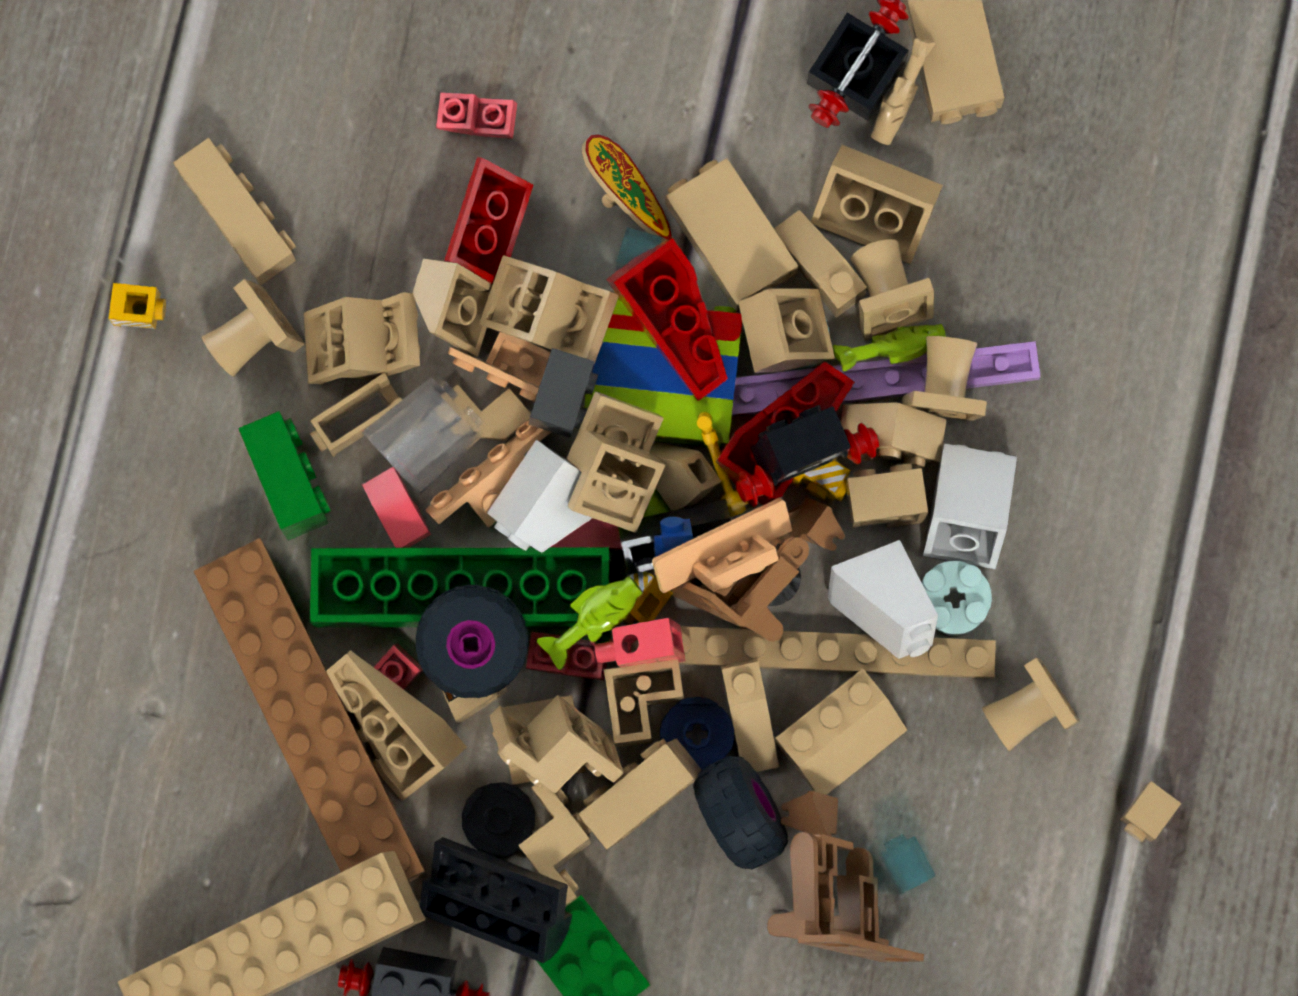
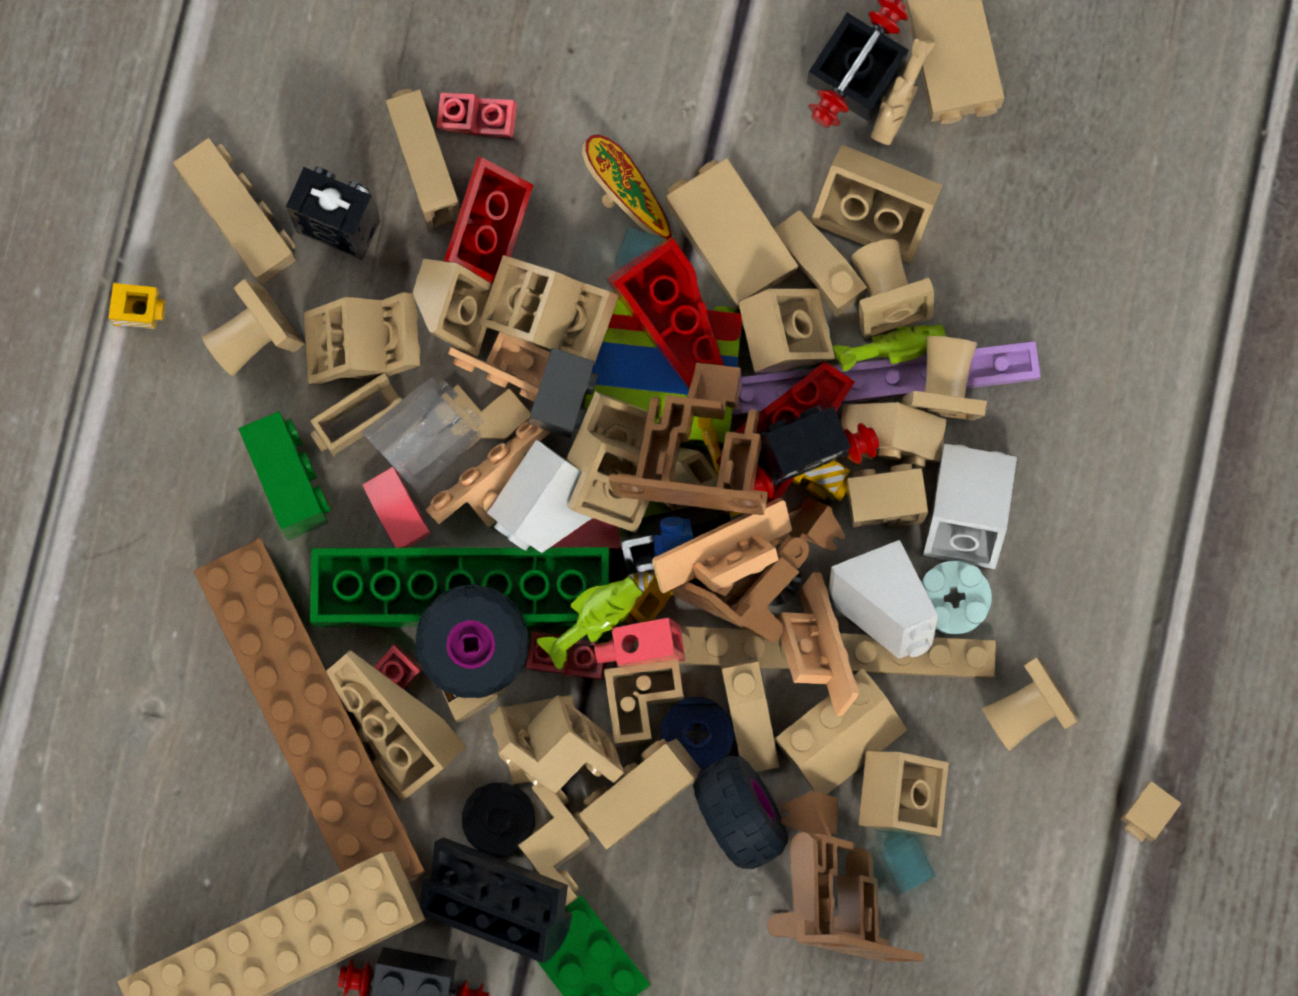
(333, 211): none -> black piece
(423, 158): none -> tan slope
(655, 478): none -> medium nougat container
(816, 647): none -> light nougat bracket
(903, 793): none -> tan slope

